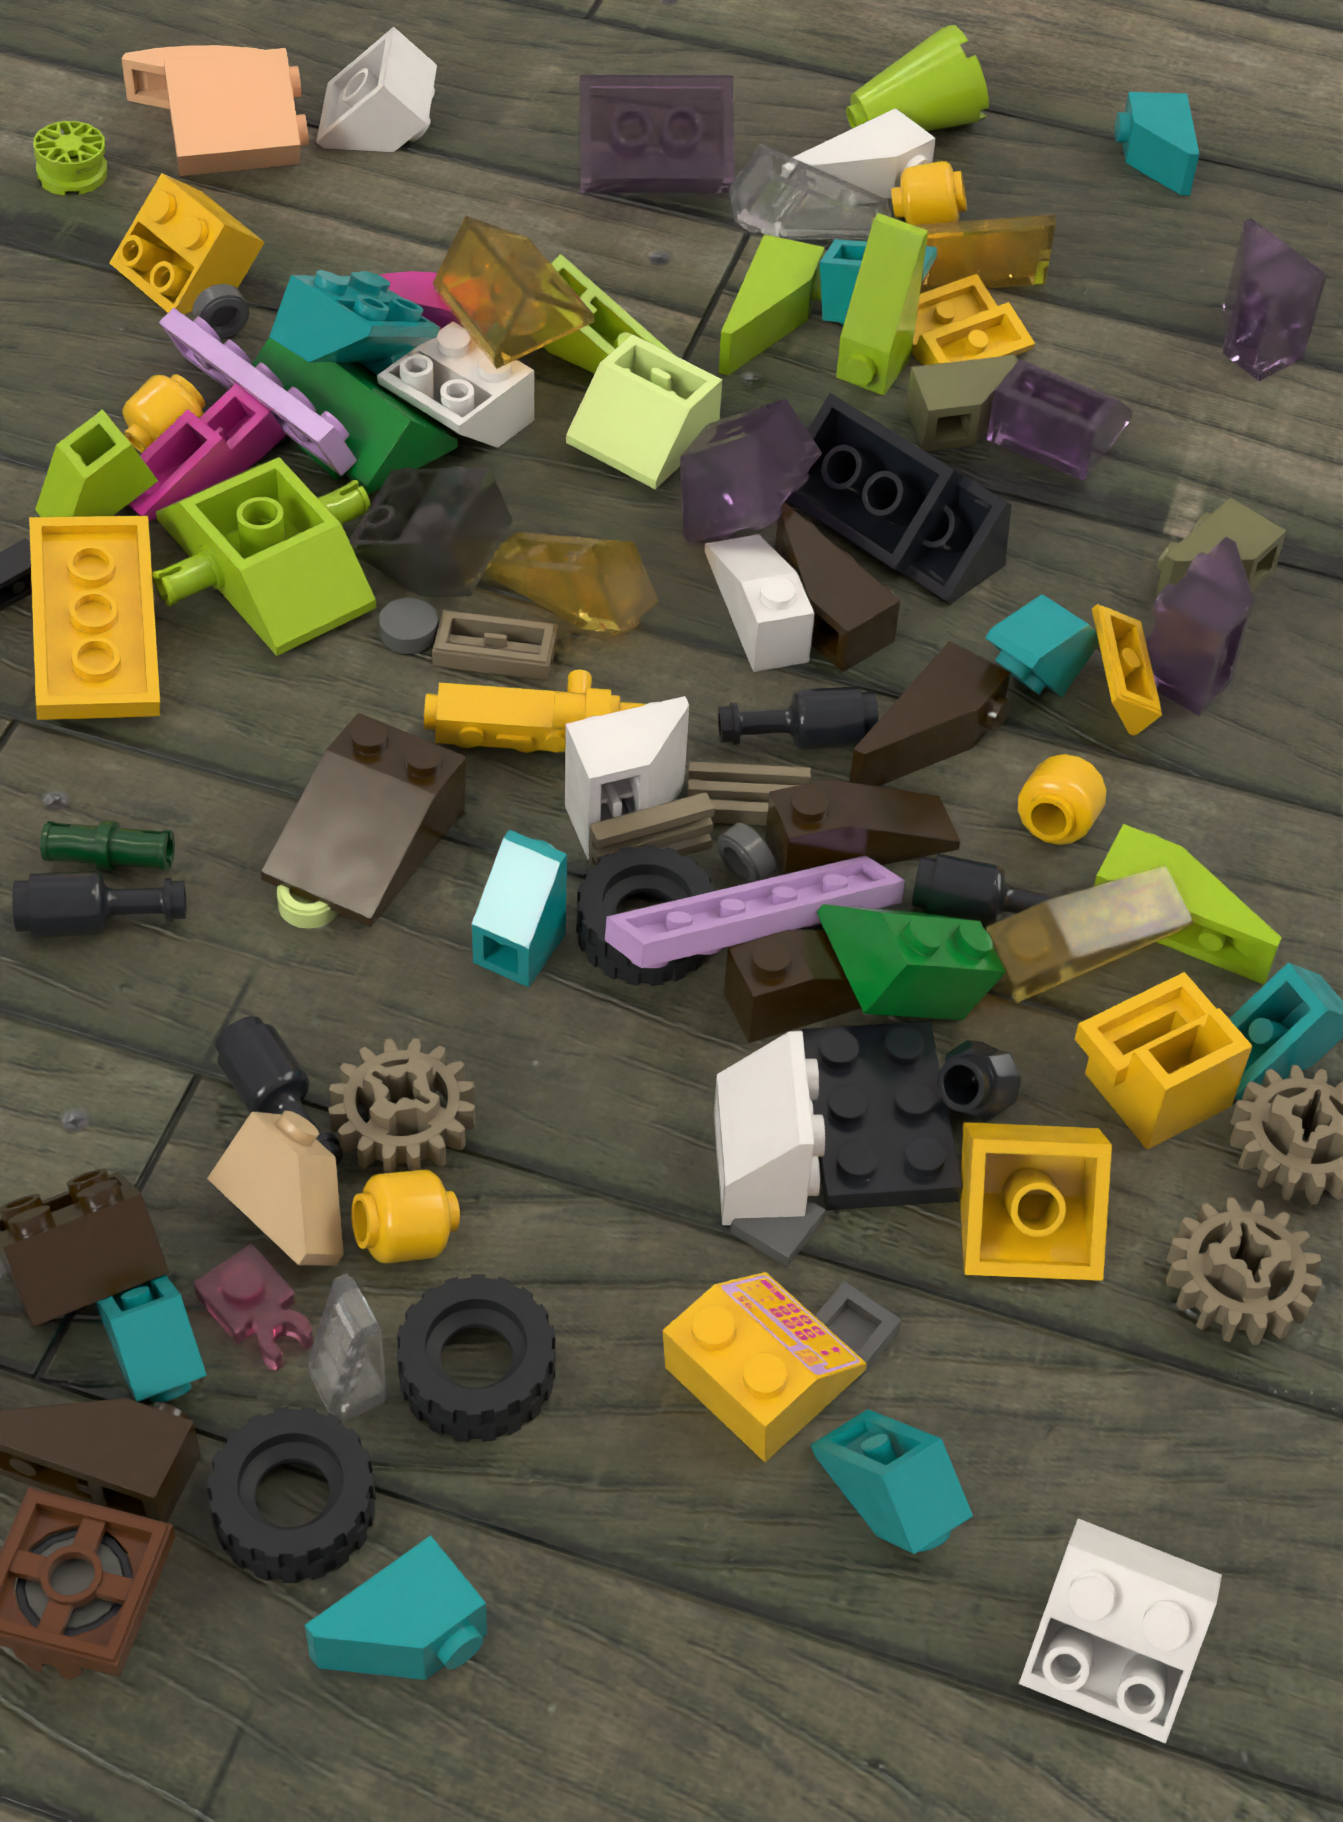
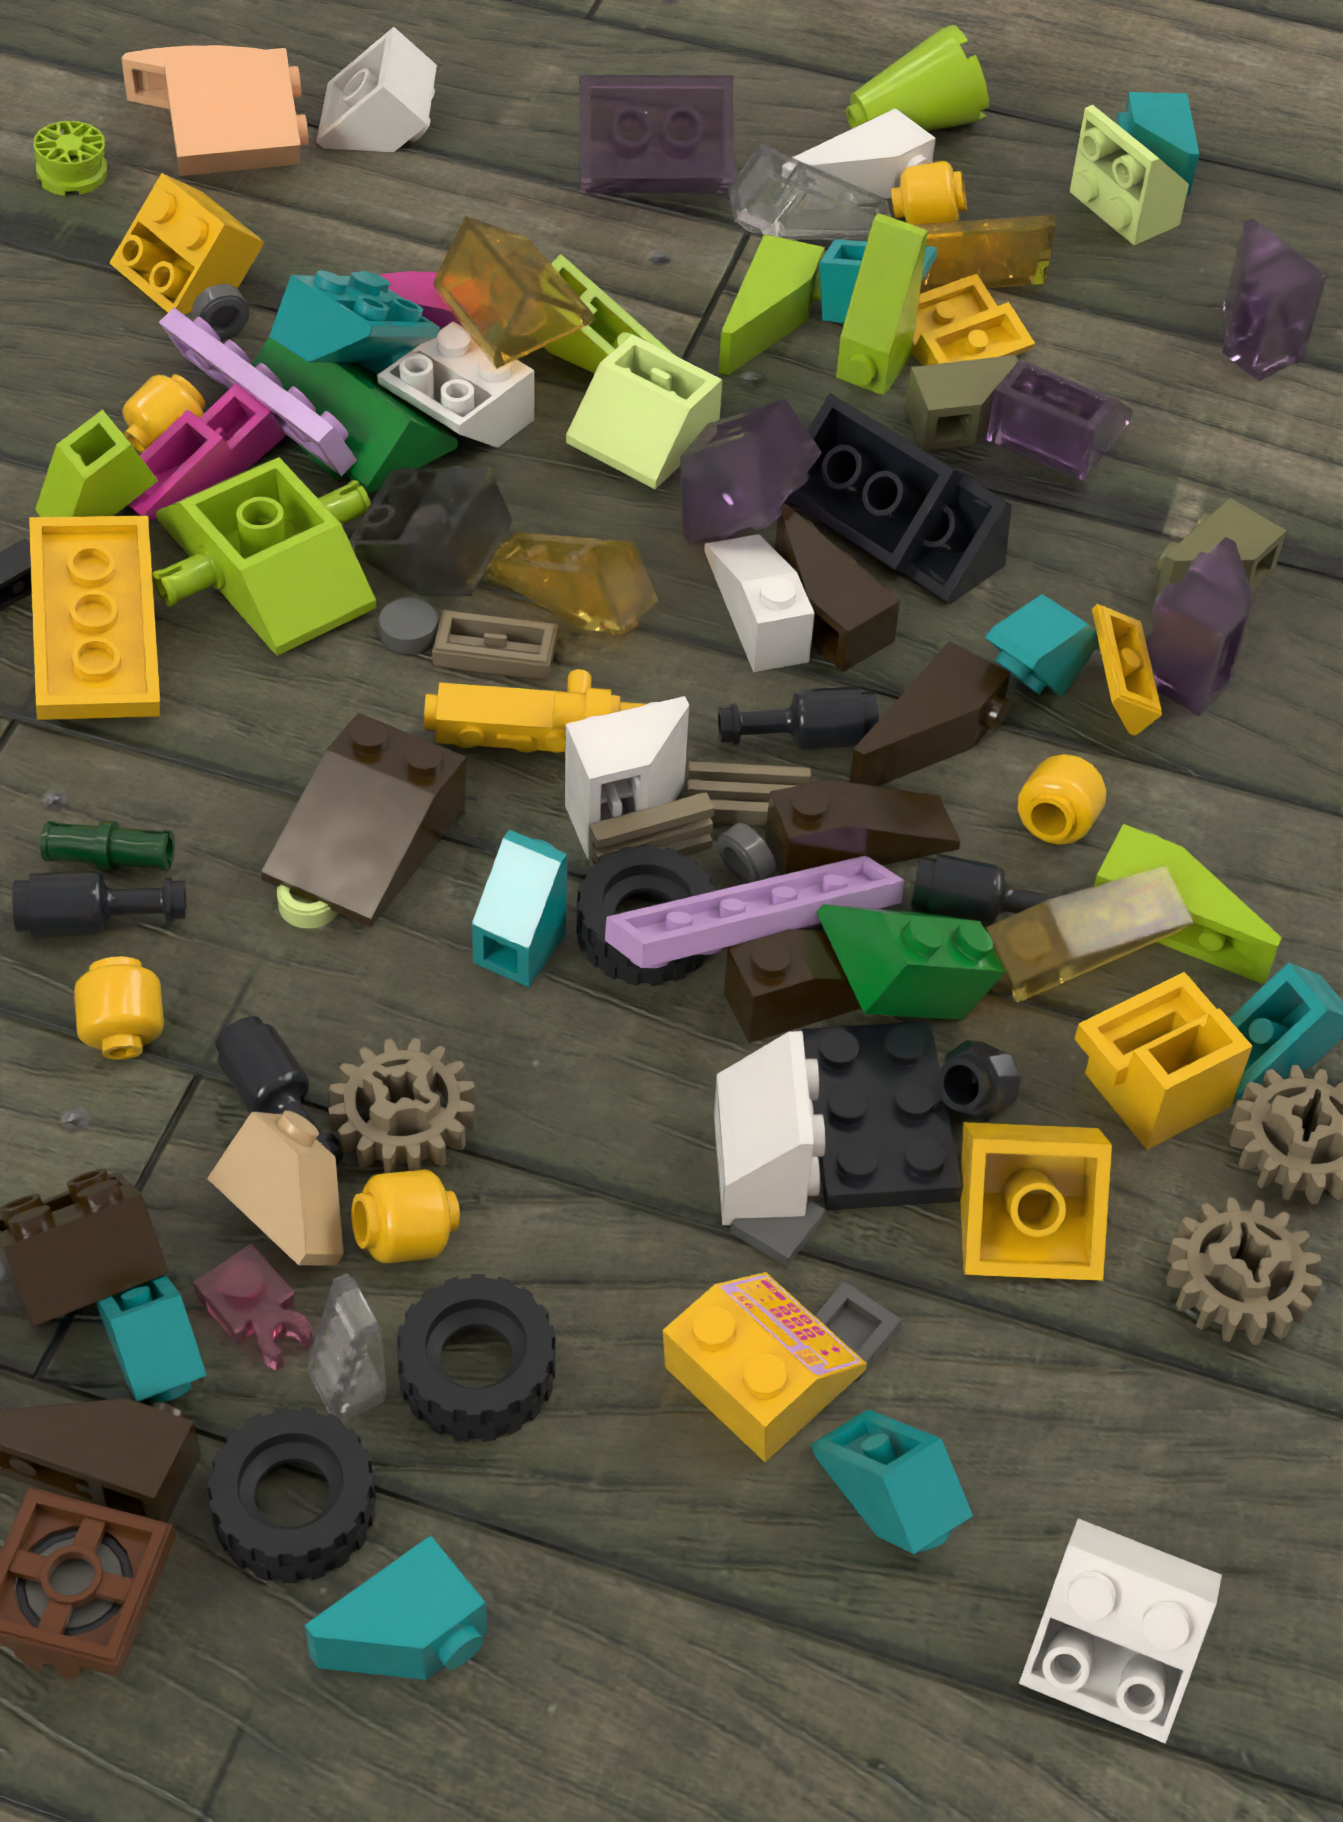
(118, 1007): none -> yellow head
(1125, 181): none -> yellowish green slope

